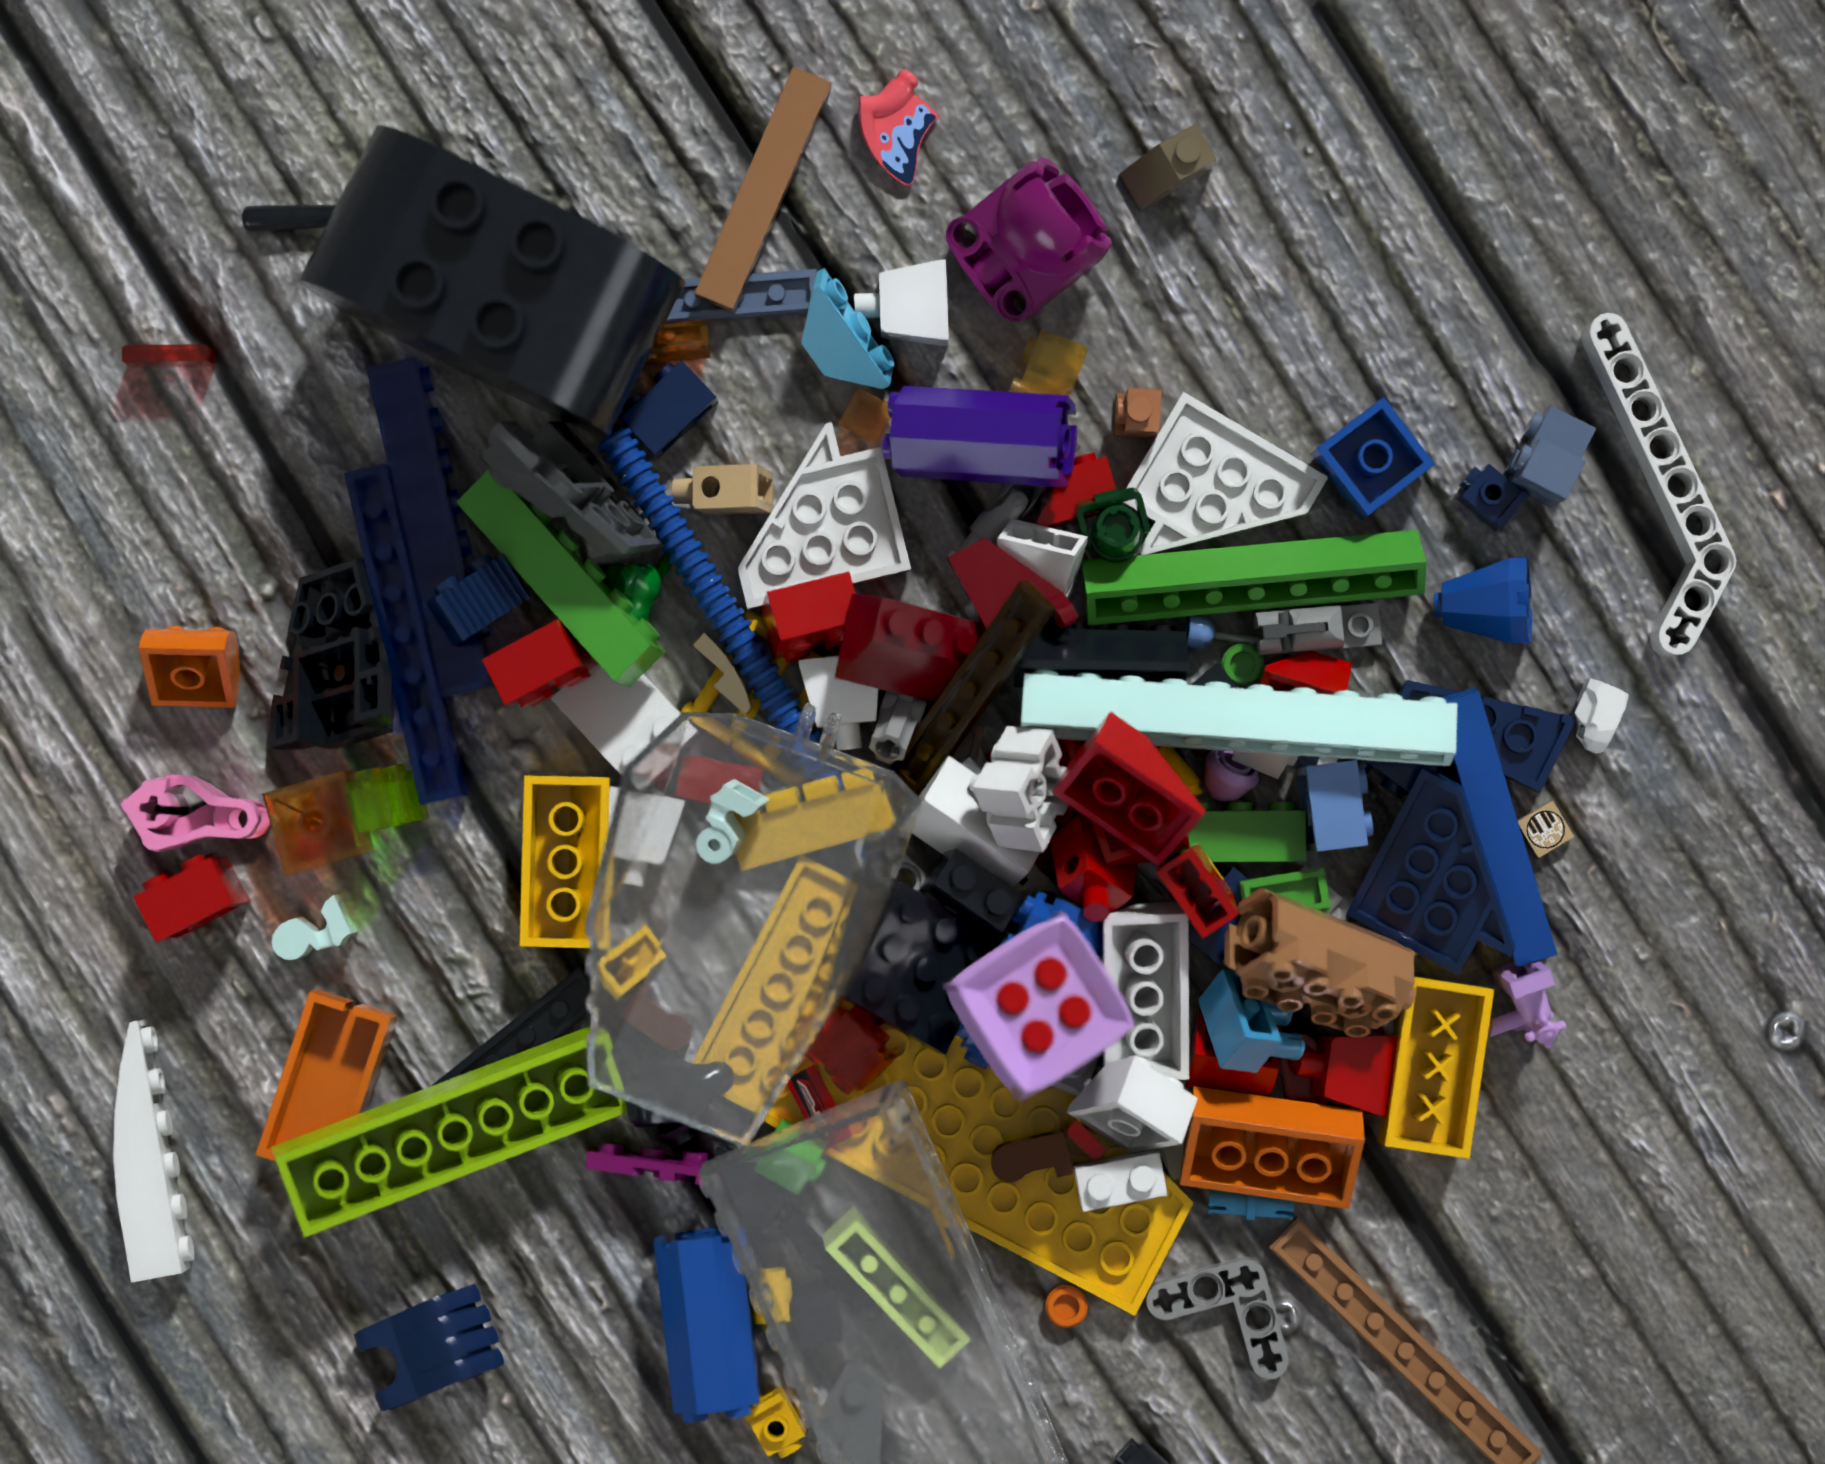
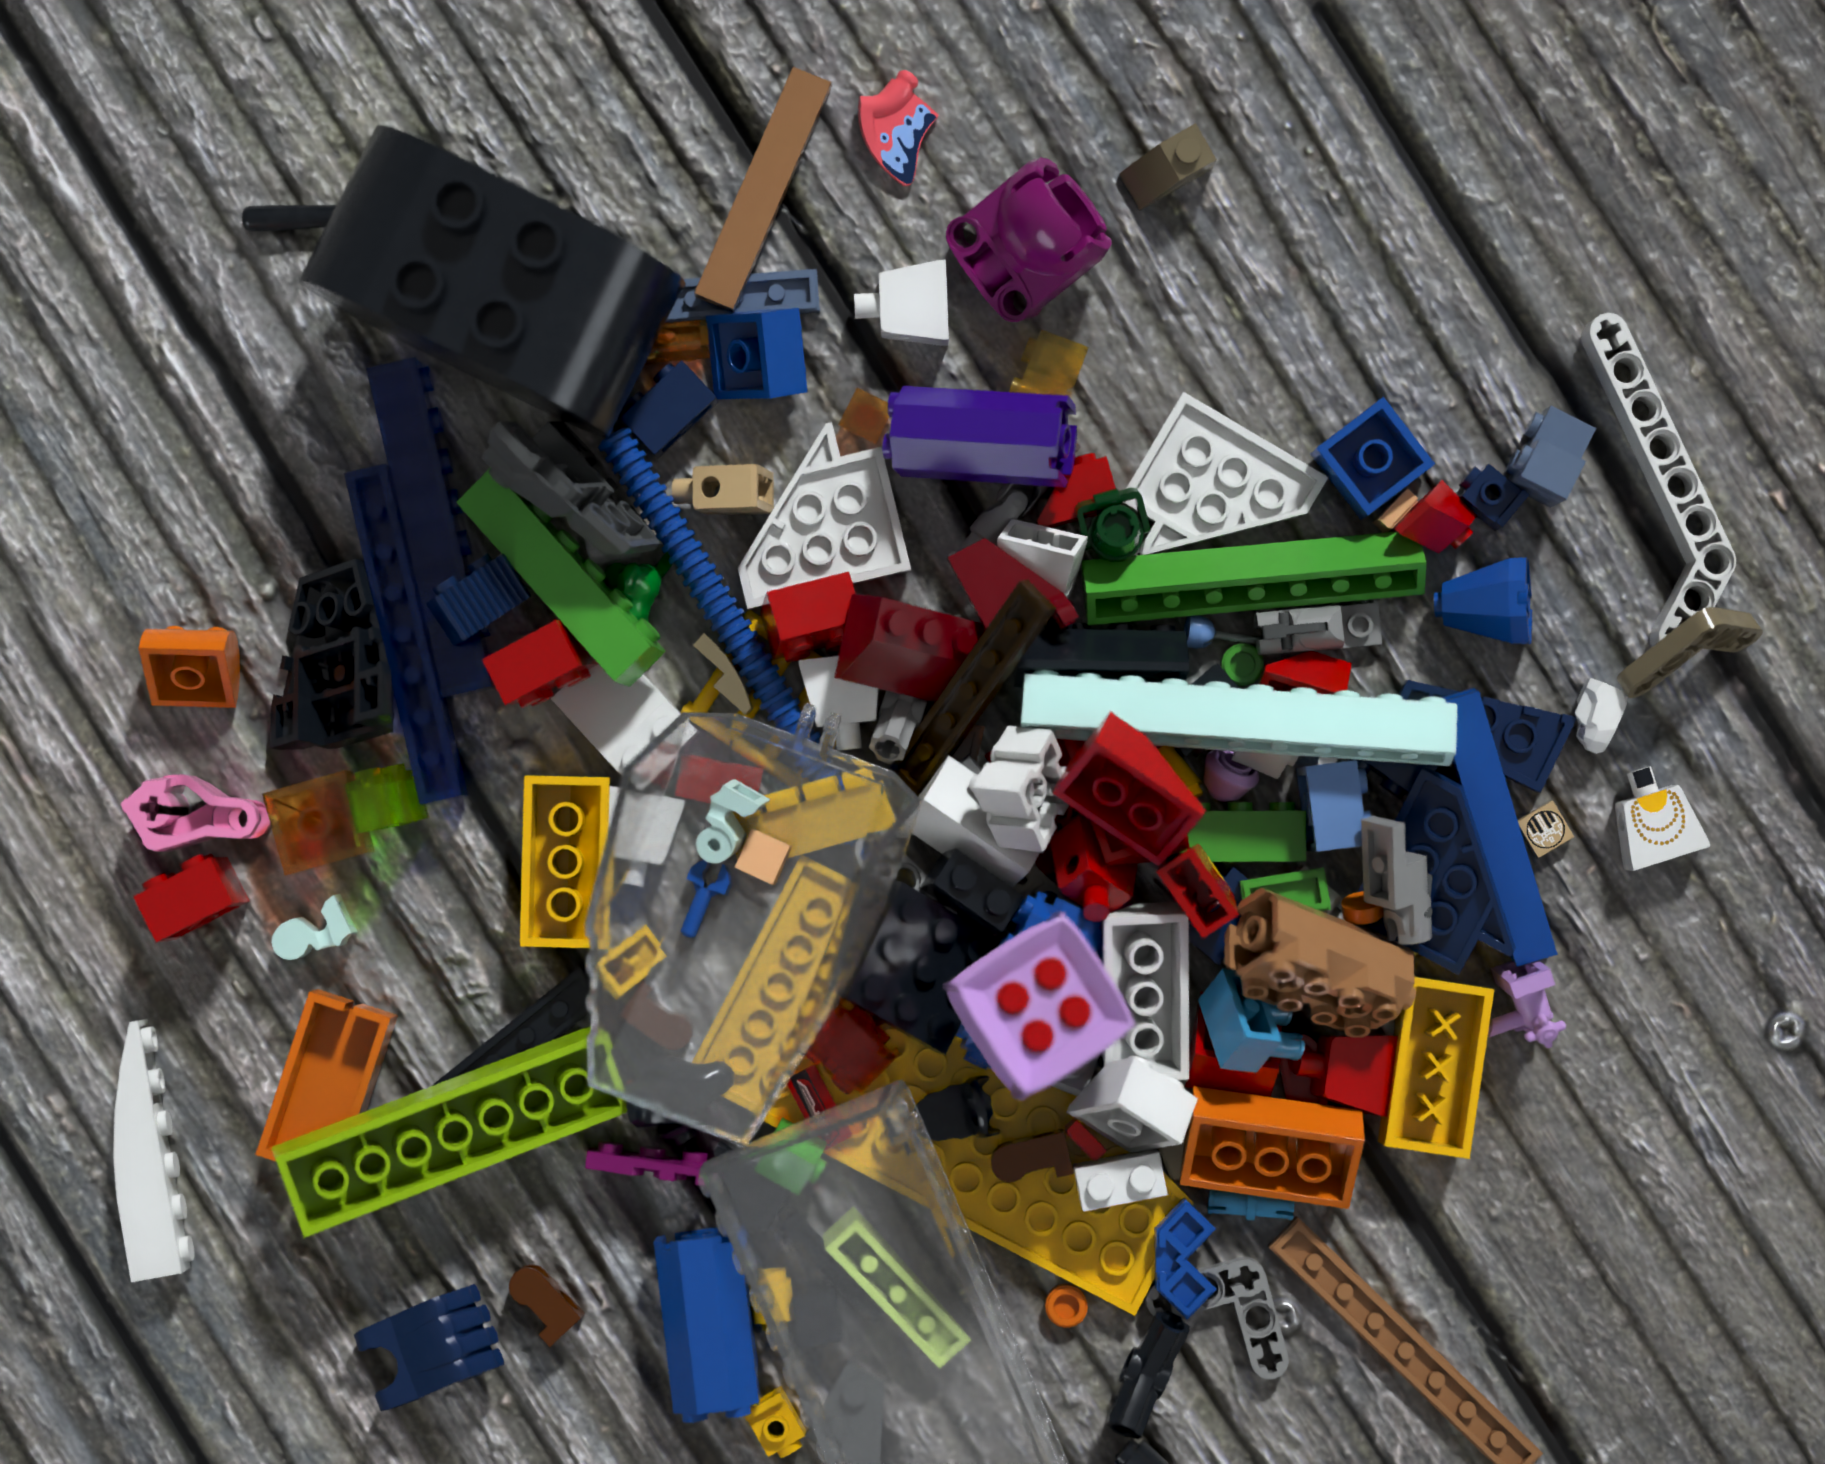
(168, 356): clear red tile -> none
(547, 1299): none -> reddish brown leg
(703, 894): none -> blue bar
(757, 354): none -> blue slope
(763, 856): none -> light nougat tile
(842, 339): medium azure slope -> none
(958, 1111): none -> black piece
(1138, 413): nougat brick -> none
(1146, 1374): none -> black piece
(1175, 1241): none -> blue tile
(1358, 911): none -> orange tile
(1396, 511): none -> light nougat tile
(1396, 881): none -> light grey plate
(1438, 520): none -> red slope
(1656, 823): none -> white torso
(1706, 629): none -> dark tan beam

